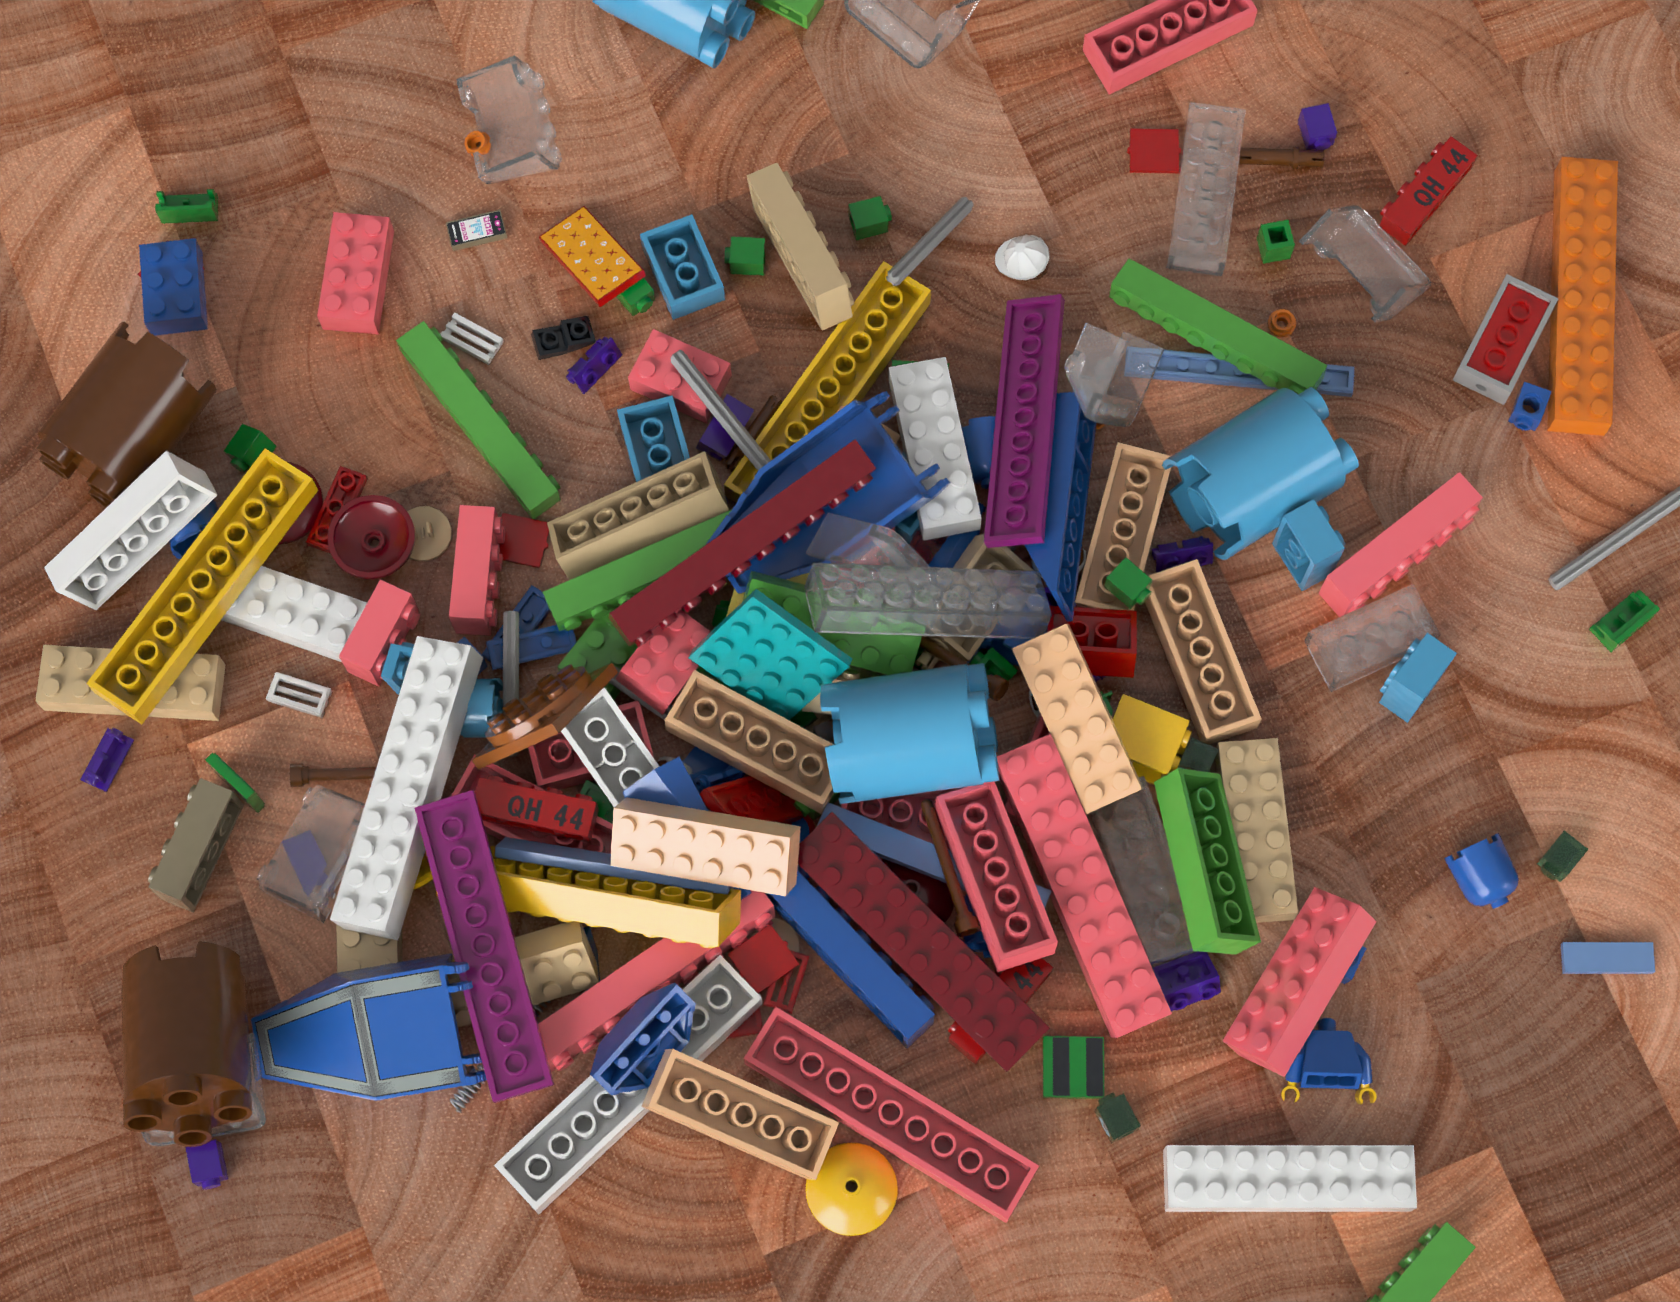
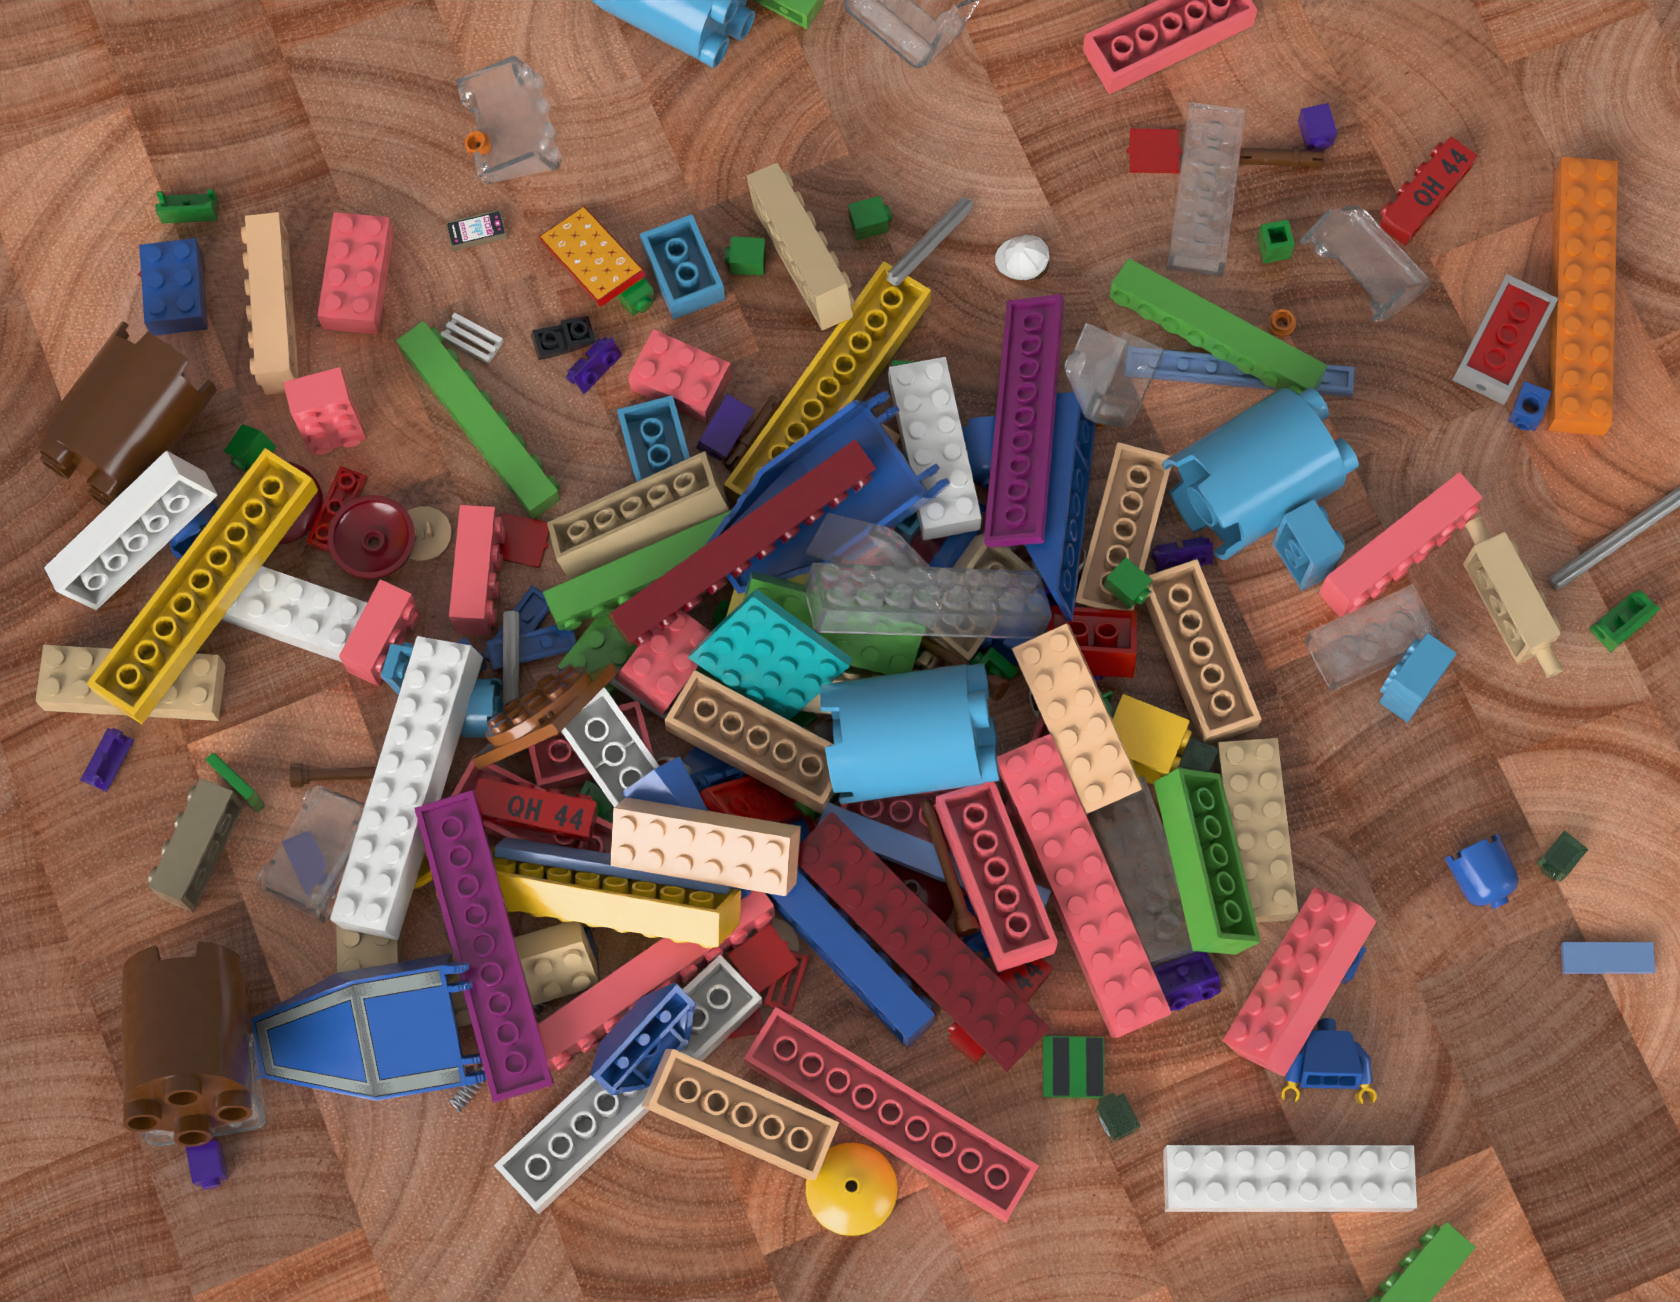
(271, 301): none -> light nougat brick
(321, 702): white tile -> none
(325, 411): none -> coral brick
(719, 409): light grey axle -> none
(1512, 598): none -> tan brick

